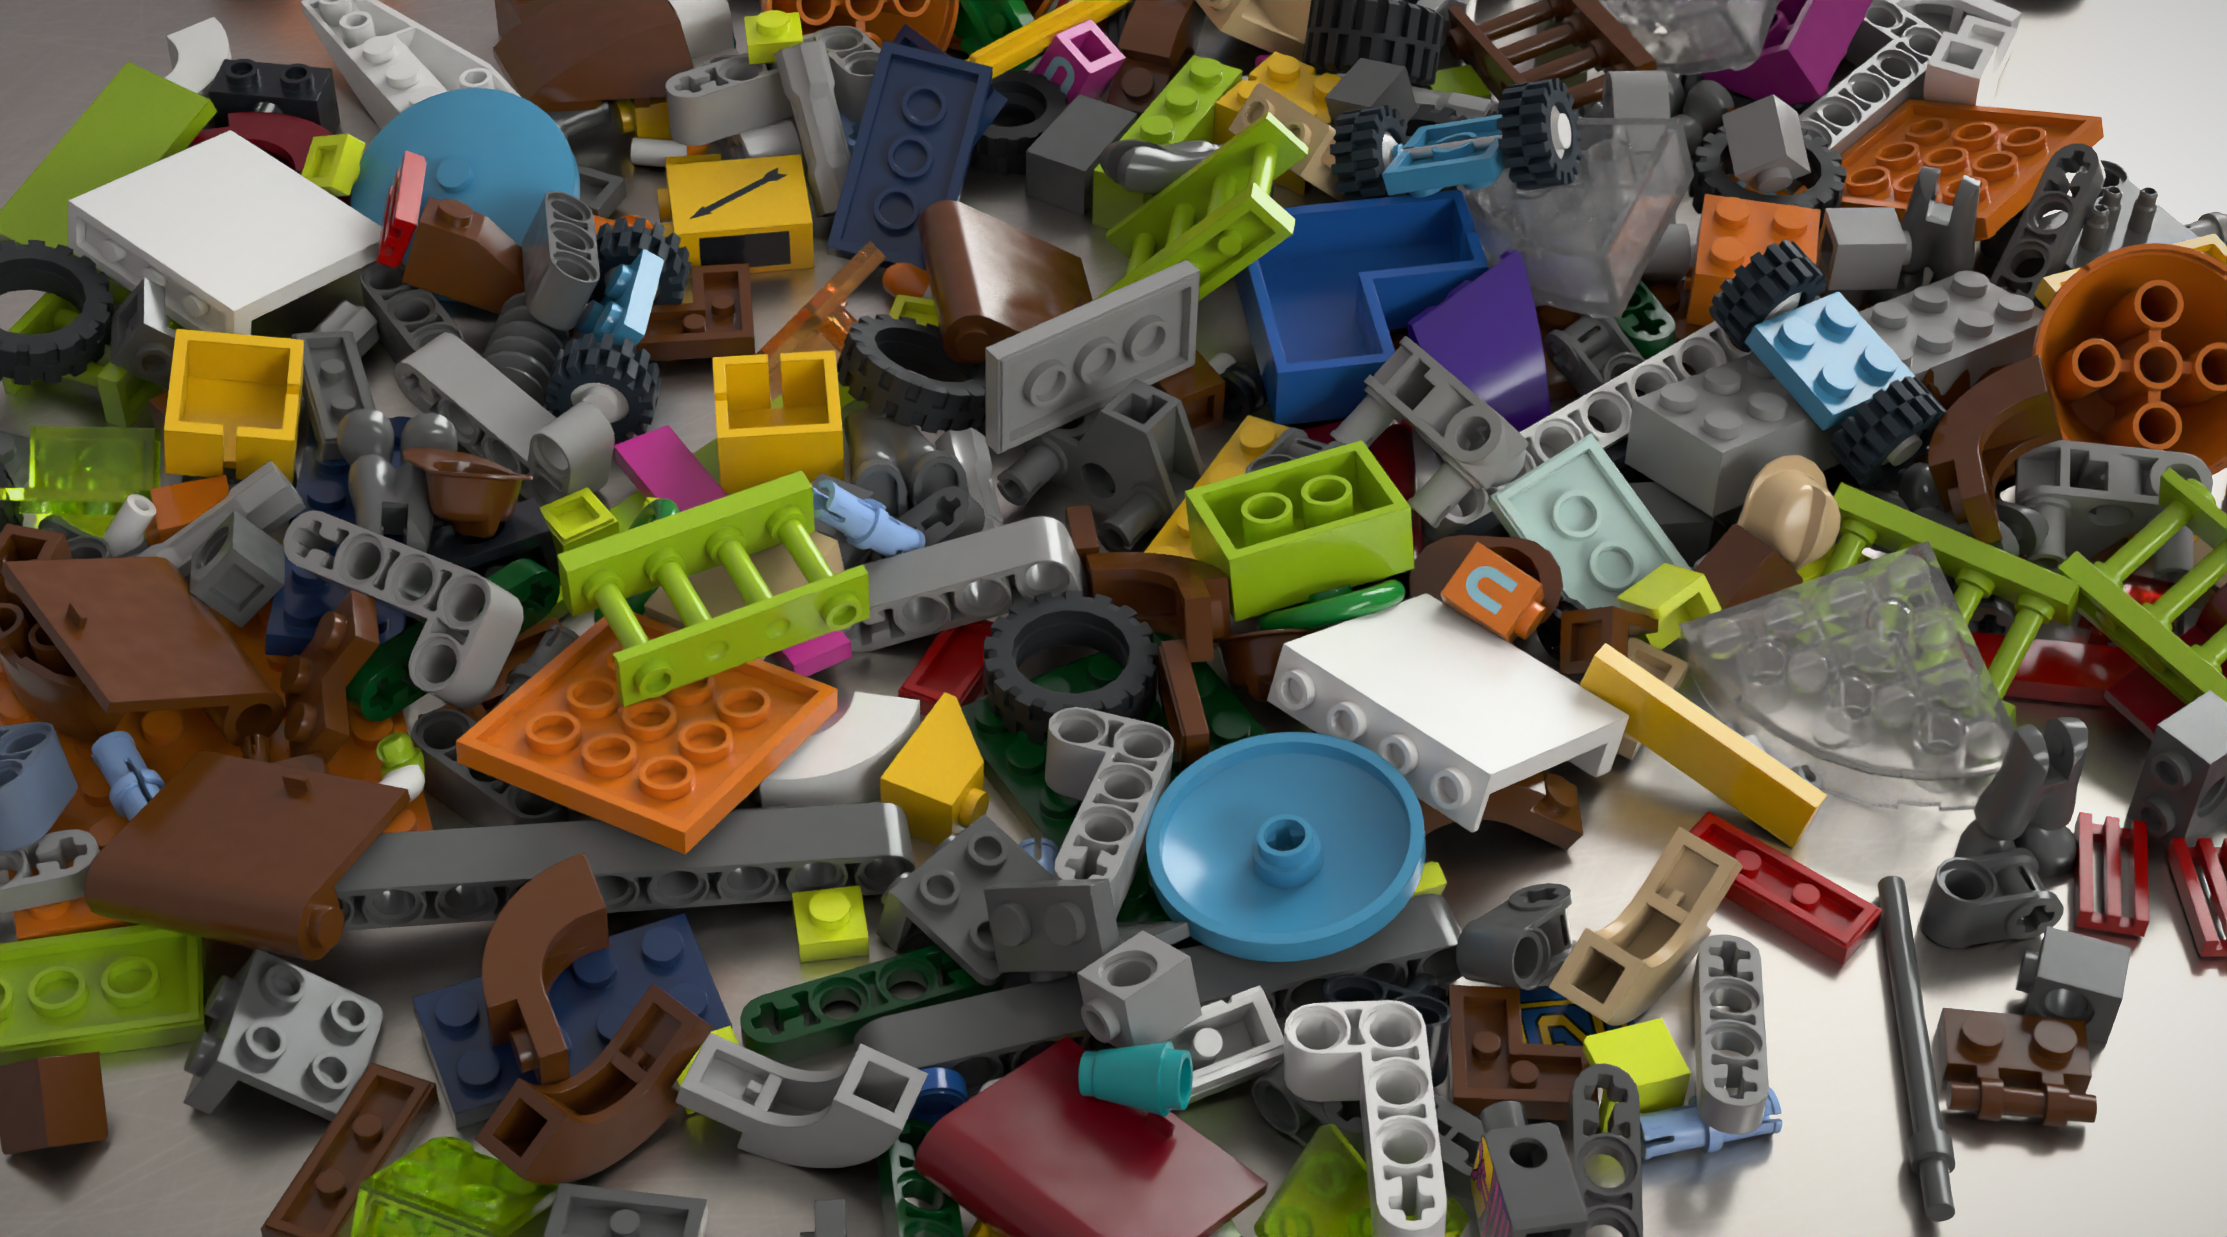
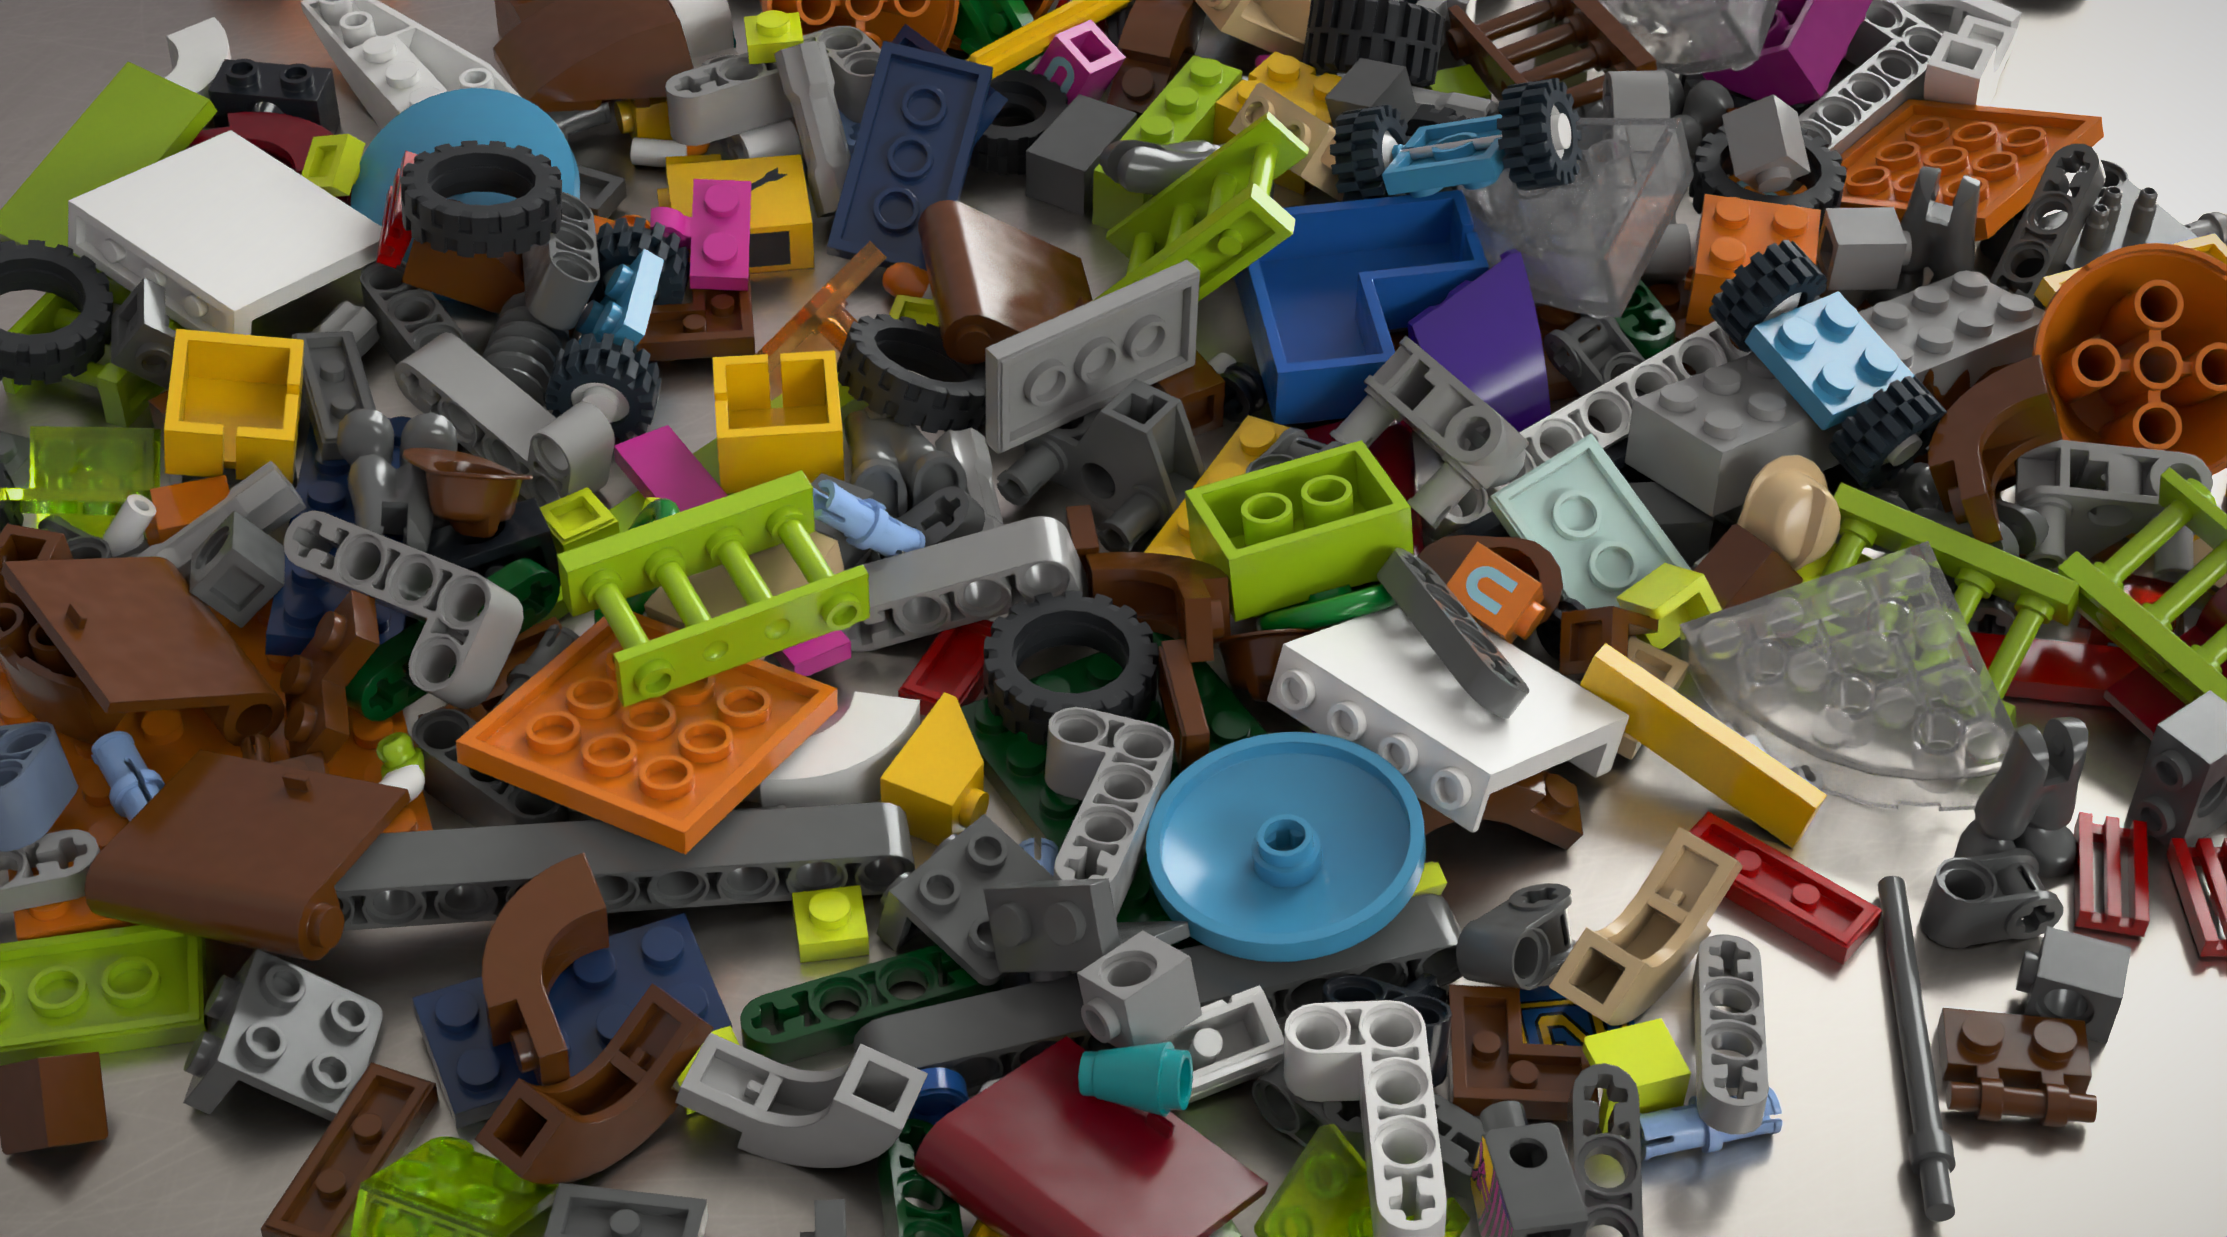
(481, 227): none -> black tyre
(715, 233): none -> dark pink plate
(1453, 633): none -> dark grey beam

